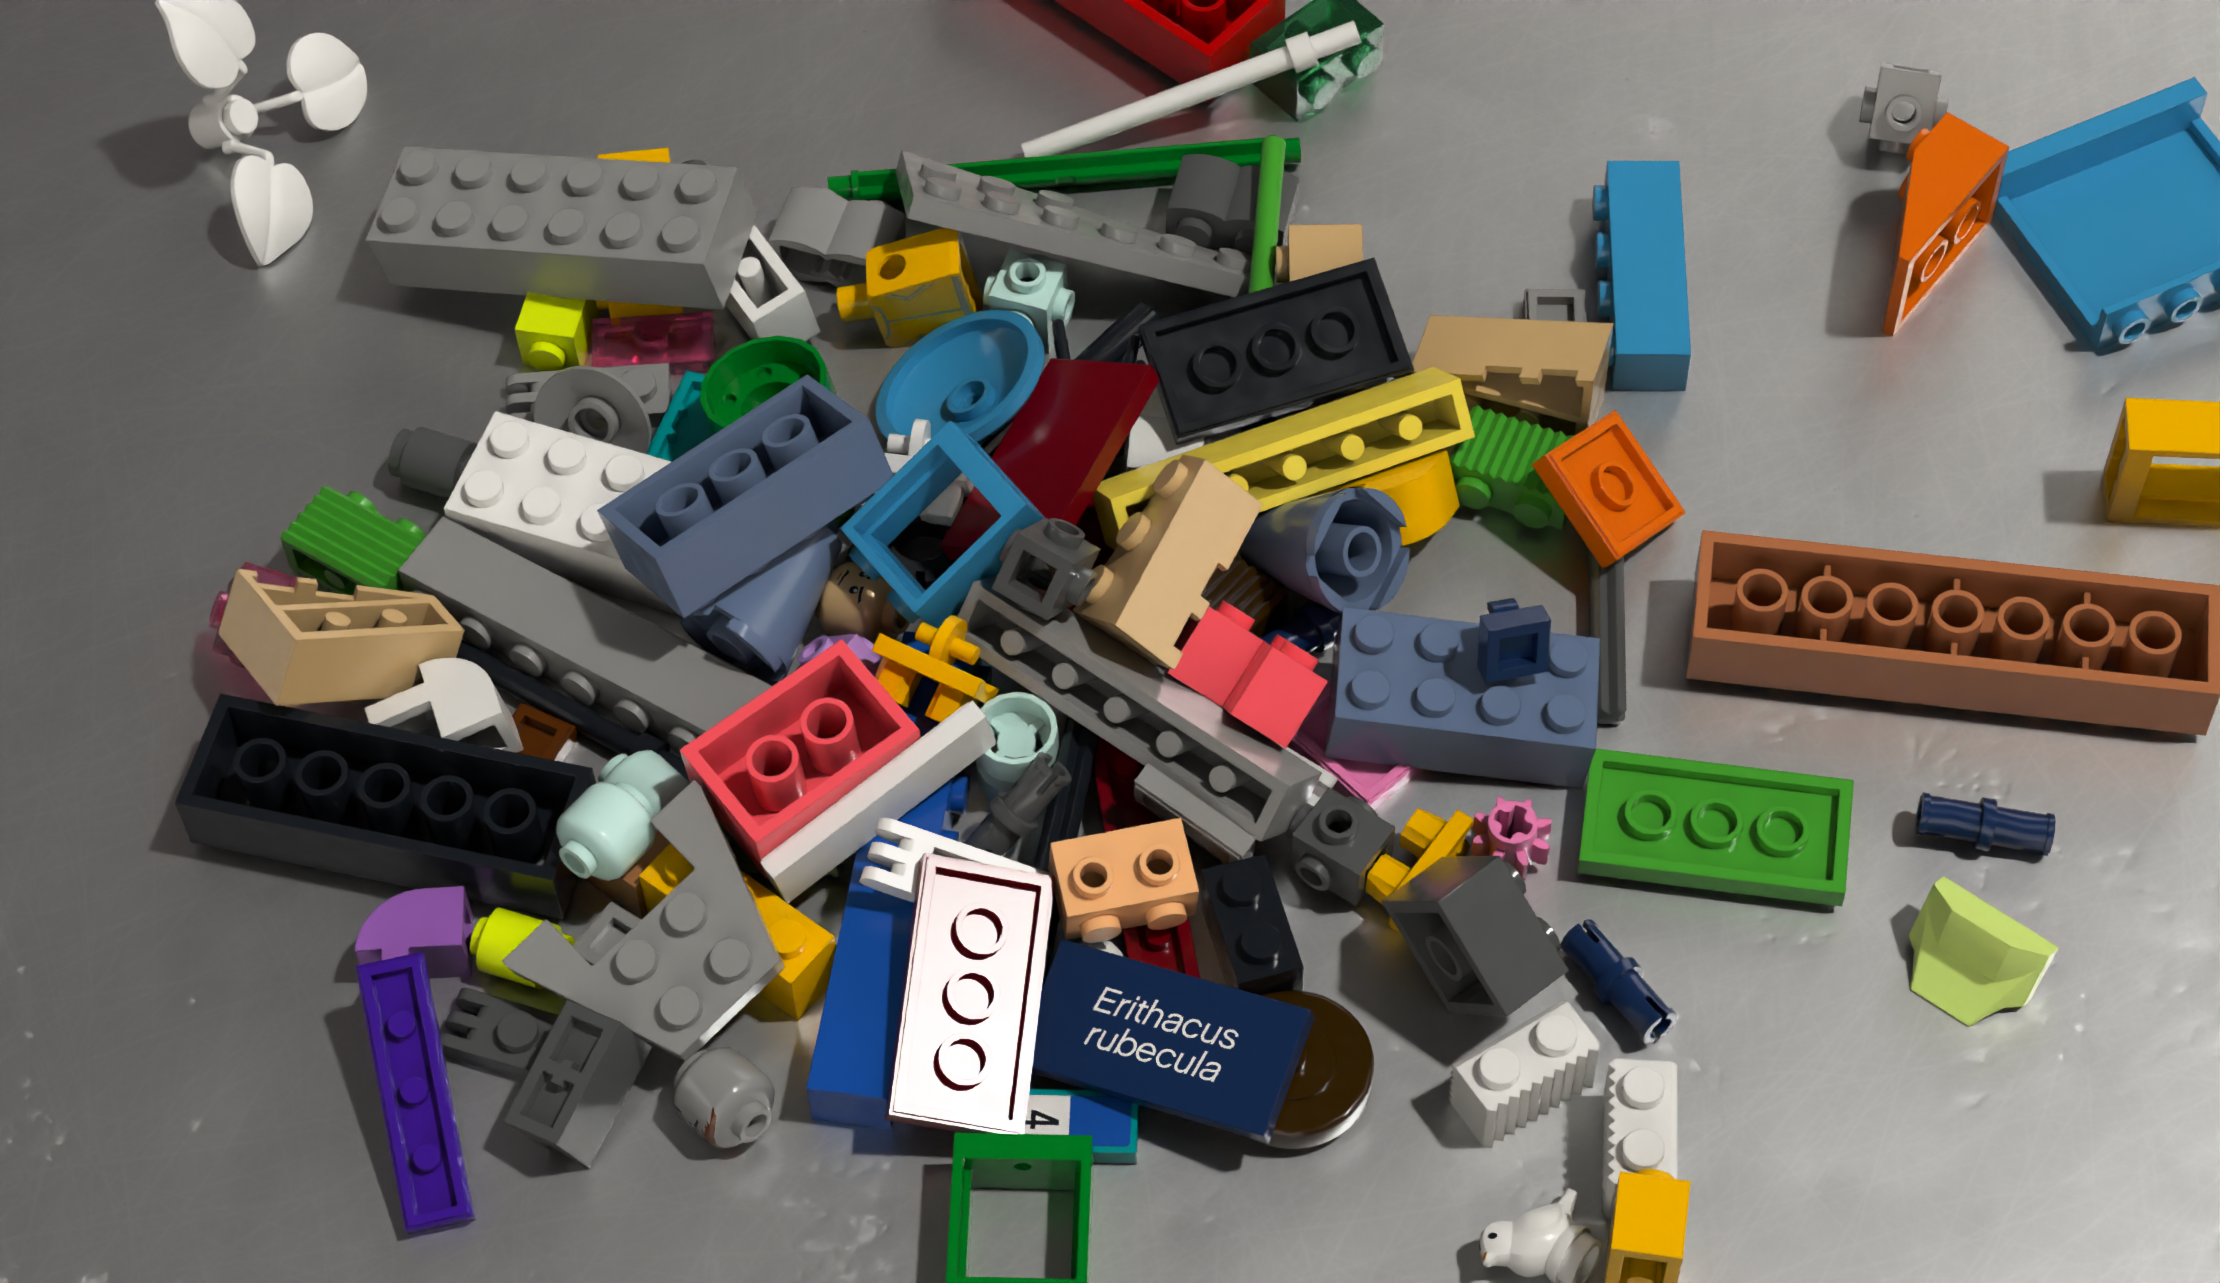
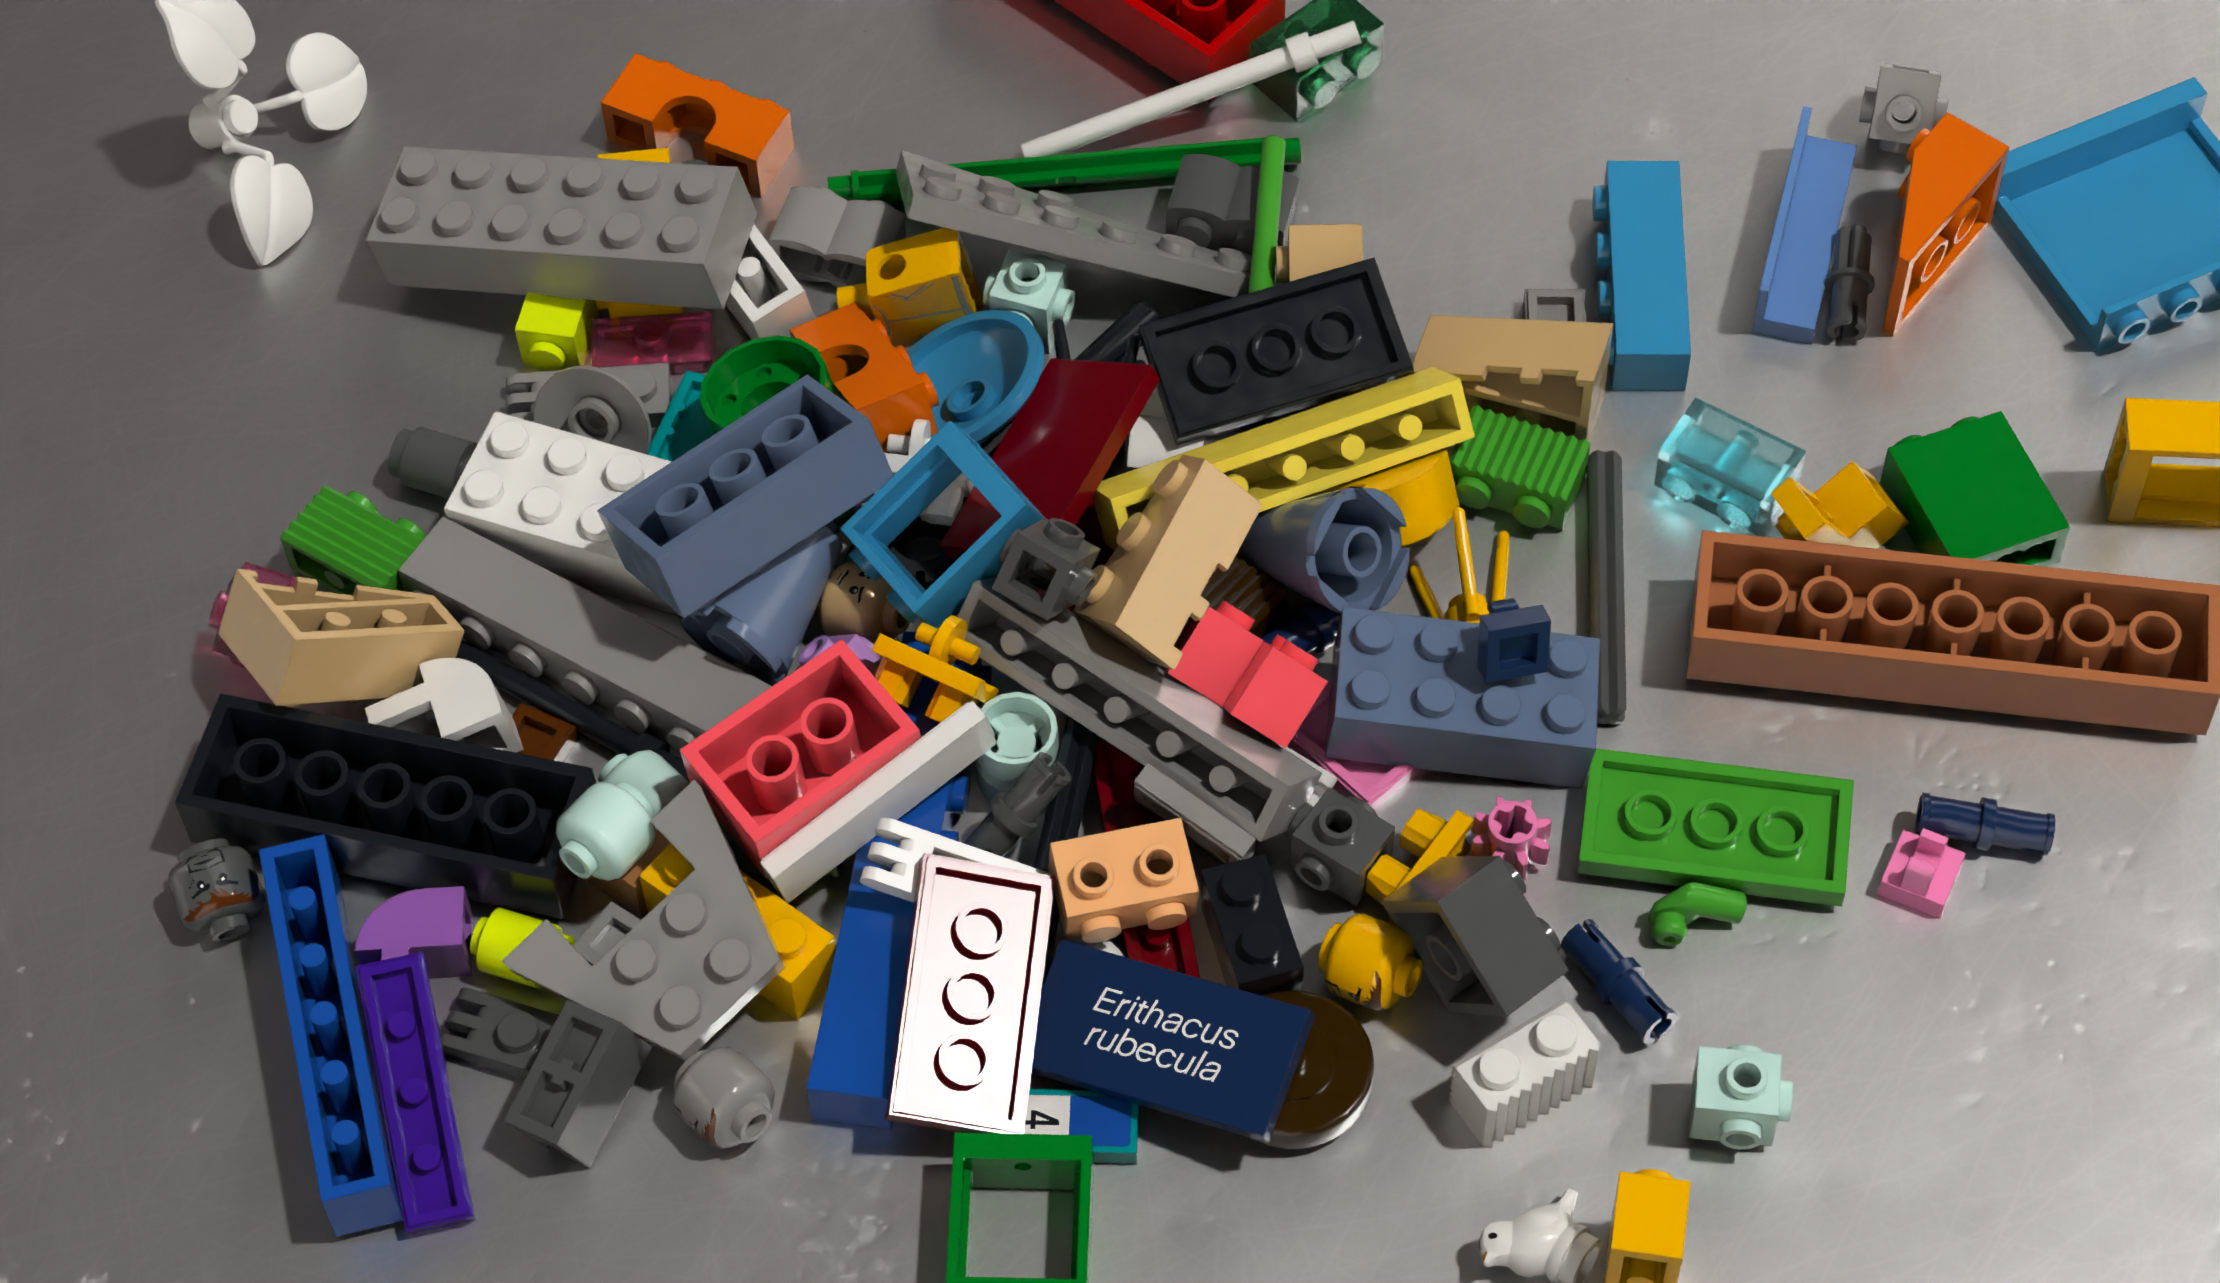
(216, 889): none -> dark grey head
(330, 1036): none -> blue brick
(659, 102): none -> orange arch
(871, 371): none -> orange arch
(1369, 962): none -> yellow head
(1469, 604): none -> yellow plant
(1608, 489): orange plate -> none
(1638, 1121): white brick -> none
(1688, 904): none -> bright green arm
(1727, 467): none -> clear light blue brick
(1738, 1096): none -> light aqua brick
(1804, 236): none -> medium blue panel
(1843, 511): none -> yellow brick
(1850, 283): none -> dark grey axle
(1922, 872): none -> bright pink tile
(1974, 955): yellowish green slope -> none
(1975, 495): none -> green brick

